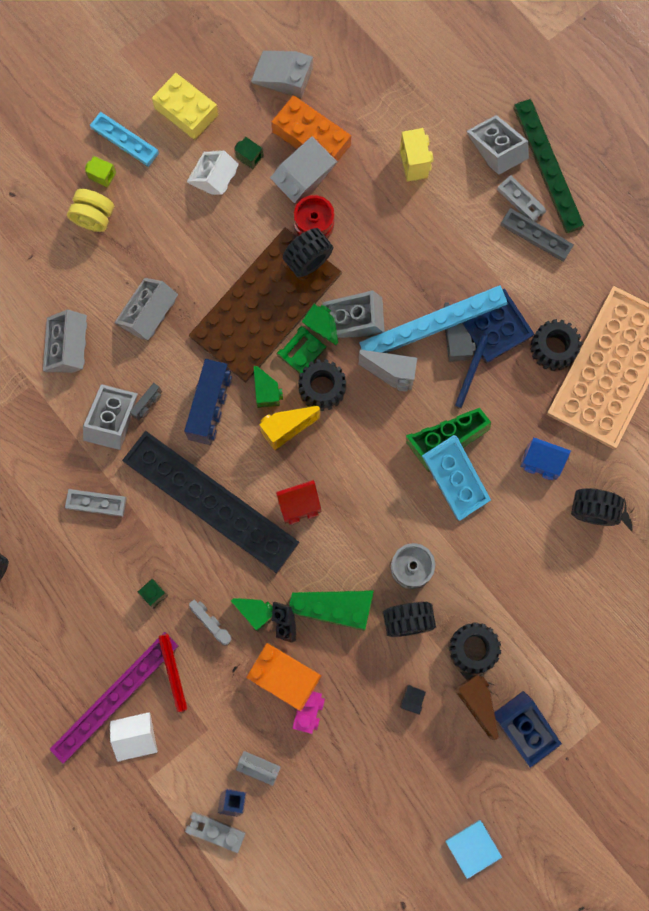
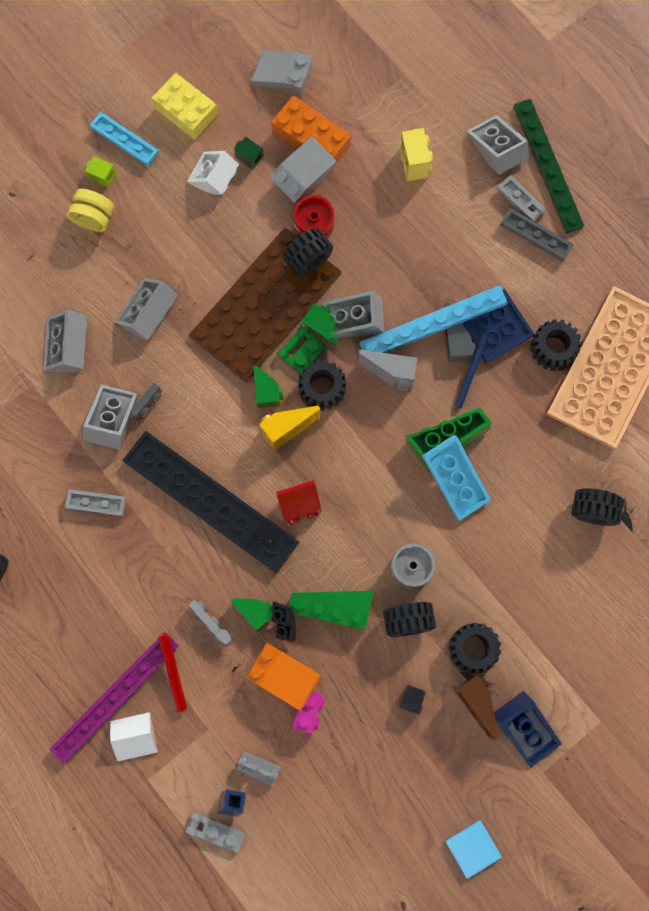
(152, 593): dark green brick -> none
(208, 401): dark blue brick -> none
(544, 459): blue slope -> none

